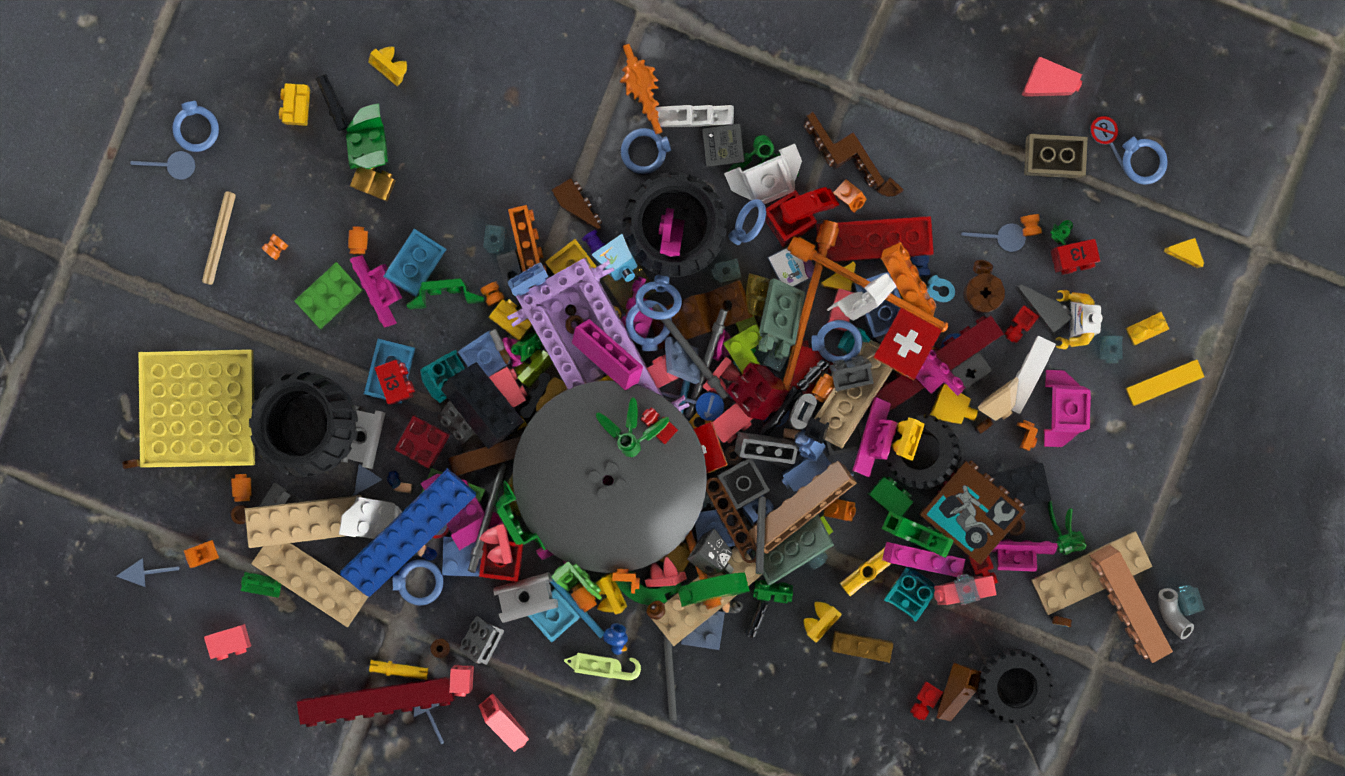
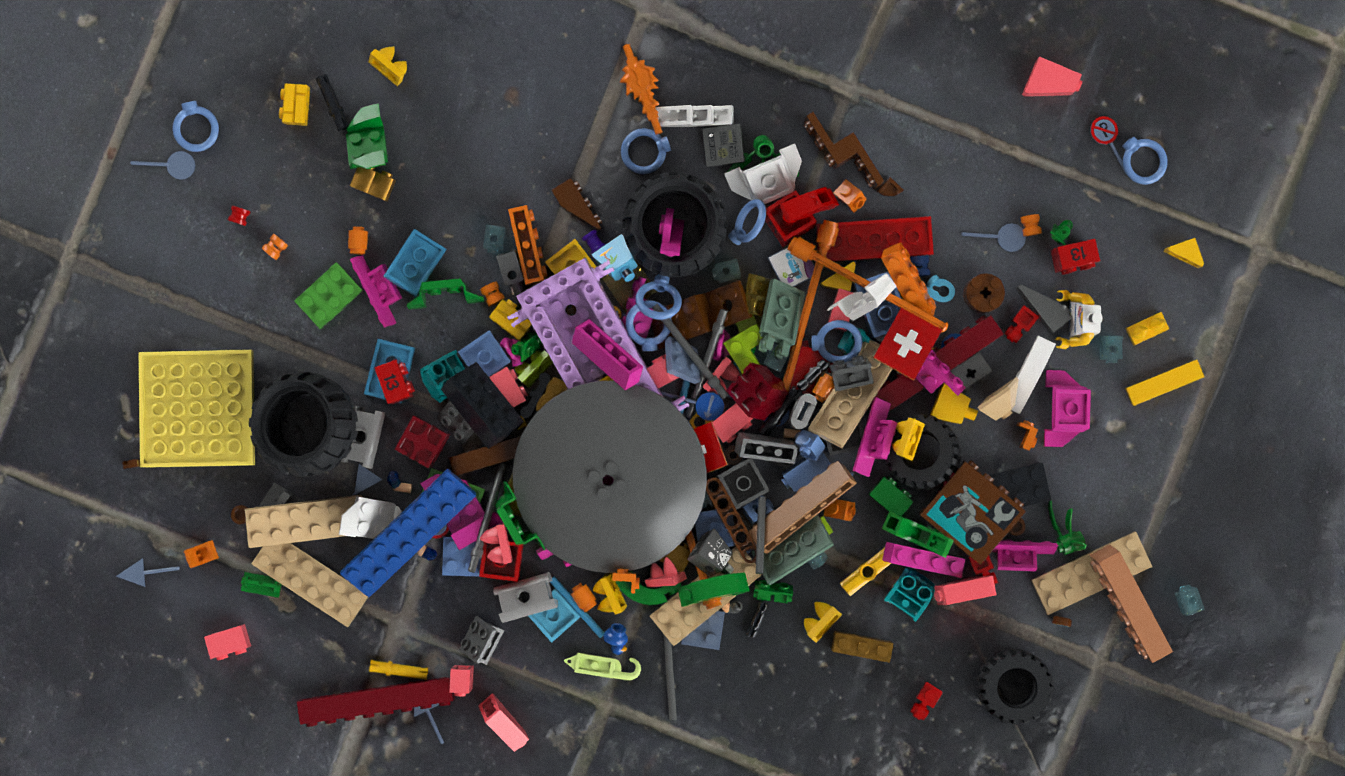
(218, 238): tan axle -> none
(238, 215): none -> red wheel
(241, 487): orange brick -> none
(399, 582): medium blue piece -> none
(446, 648): reddish brown plate -> none
(500, 346): light grey piece -> none
(533, 276): medium blue plate -> none
(569, 575): bright green bracket -> none
(573, 318): reddish brown plate -> none
(627, 442): green plant -> none
(650, 417): red plate -> none
(656, 610): reddish brown plate -> none
(816, 430): black tile -> none
(959, 689): reddish brown slope -> none
(972, 595): clear light blue brick -> none
(982, 267): reddish brown tile -> none
(983, 426): reddish brown tile -> none
(1055, 156): dark tan brick -> none
(1172, 615): light grey cylinder -> none

